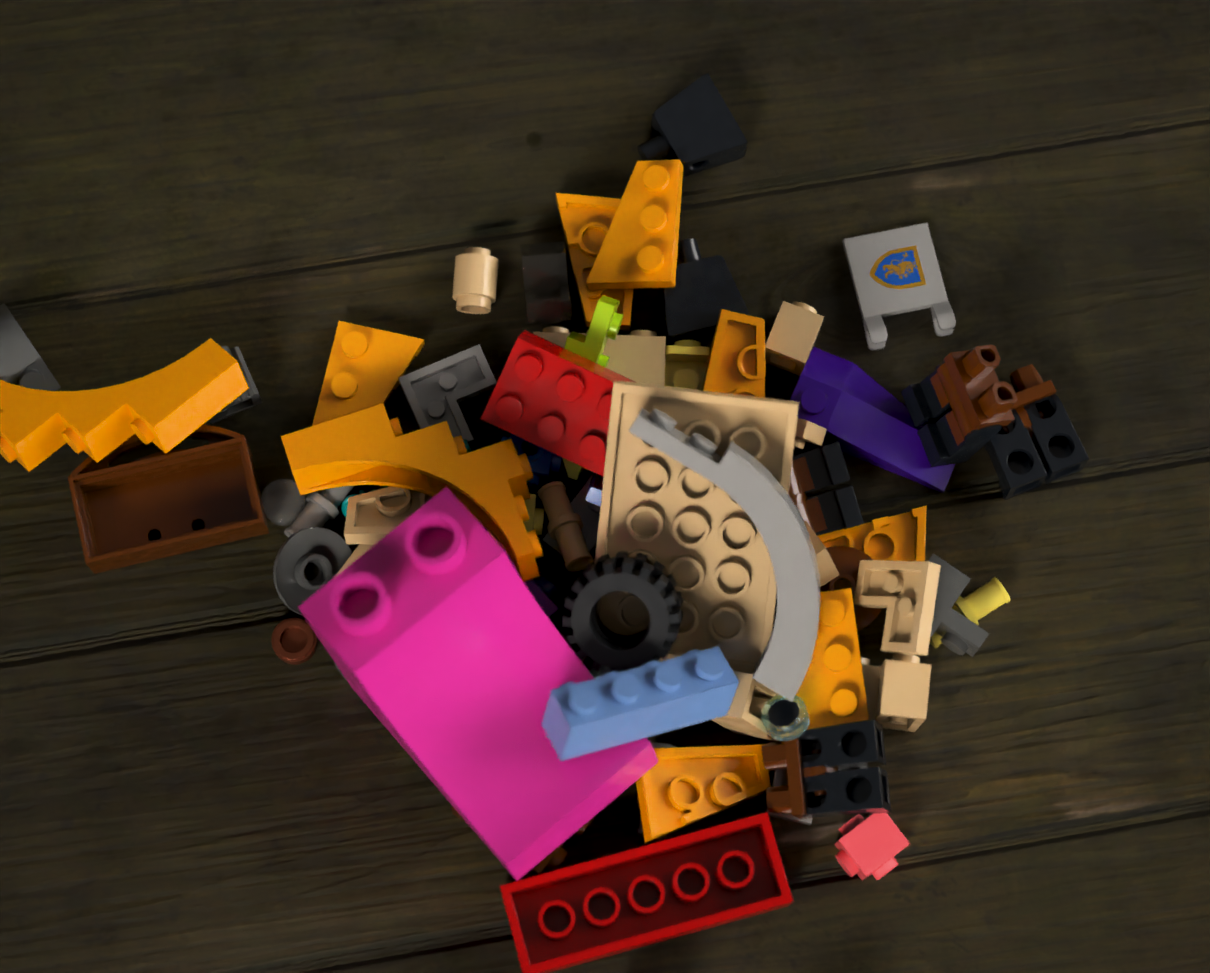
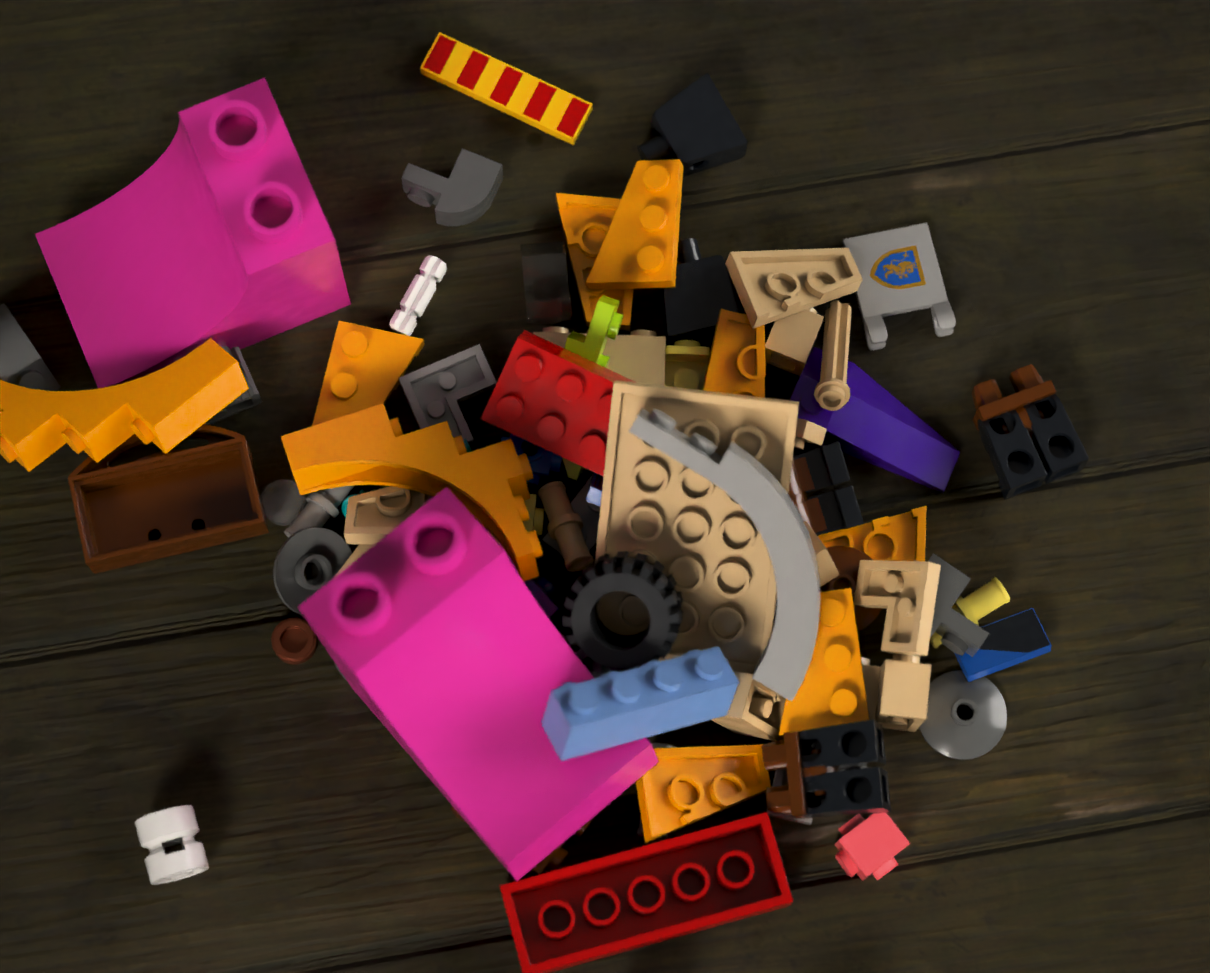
(167, 829): none -> white wheel
(199, 245): none -> dark pink brick
(418, 295): none -> white axle
(463, 195): none -> dark grey brick
(475, 280): tan brick -> none
(506, 88): none -> tile
(784, 718): clear light blue tile -> none
(790, 281): none -> tan wing
(832, 389): none -> tan axle
(959, 737): none -> dark grey dish
(960, 405): hips -> none
(1008, 644): none -> tile

